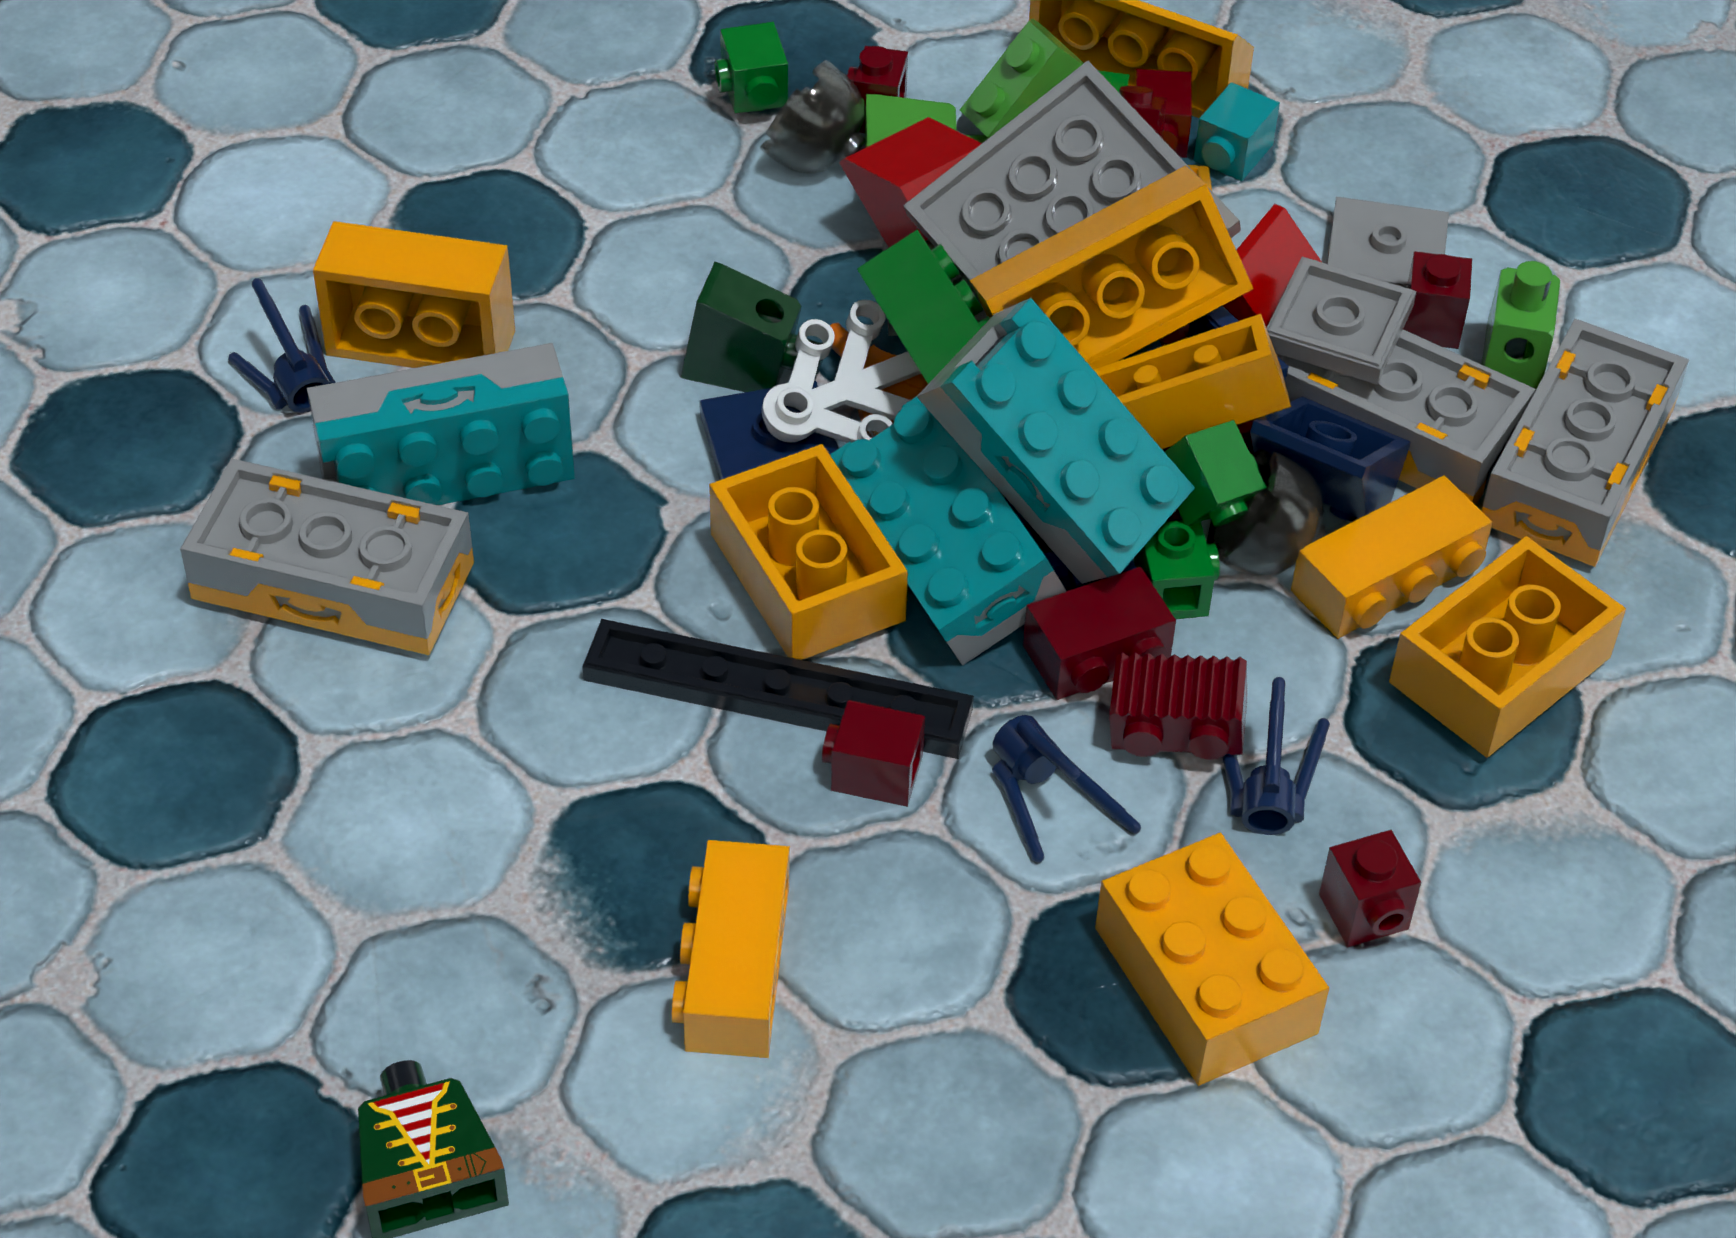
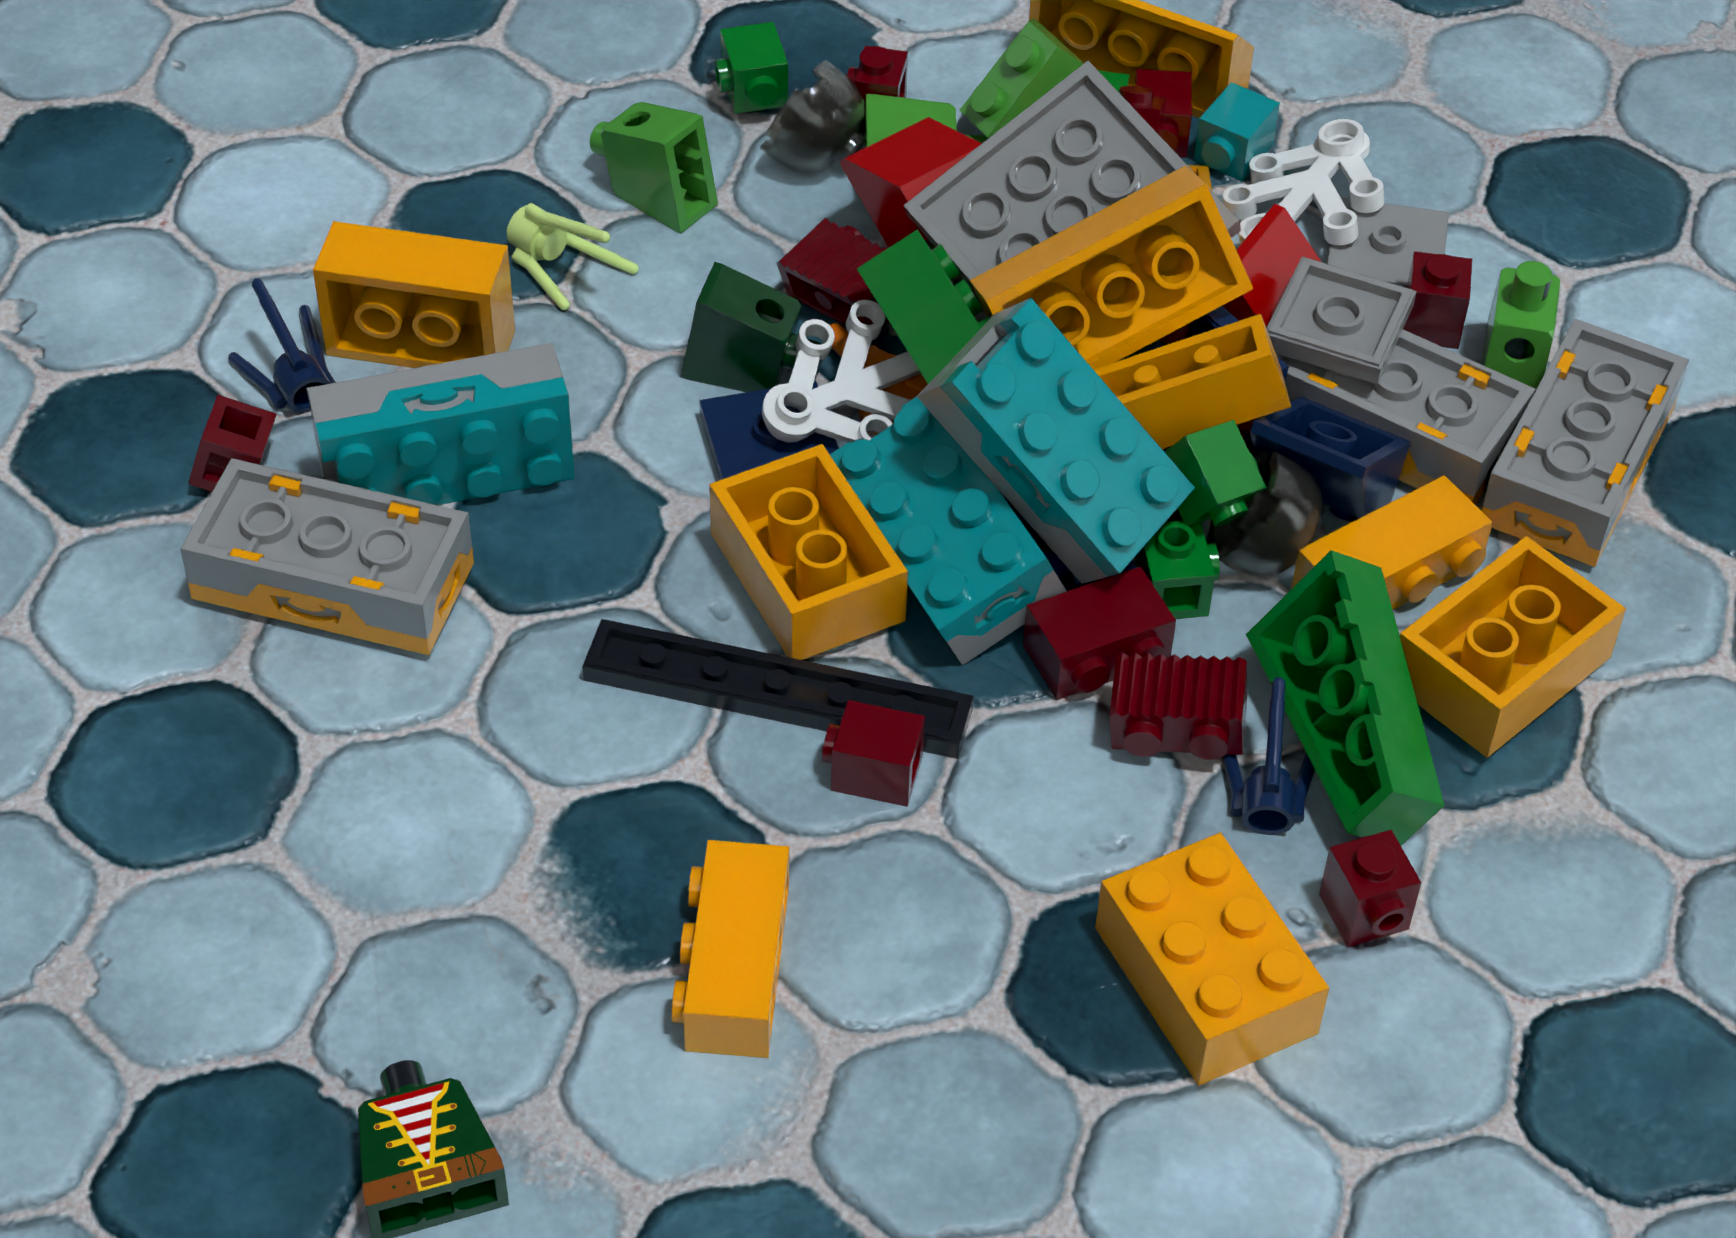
(231, 432): none -> dark red brick
(545, 235): none -> yellowish green plant
(659, 162): none -> bright green torso
(825, 273): none -> dark red brick
(1033, 756): dark blue plant -> none
(1339, 146): none -> white plant
(1352, 696): none -> green wedge

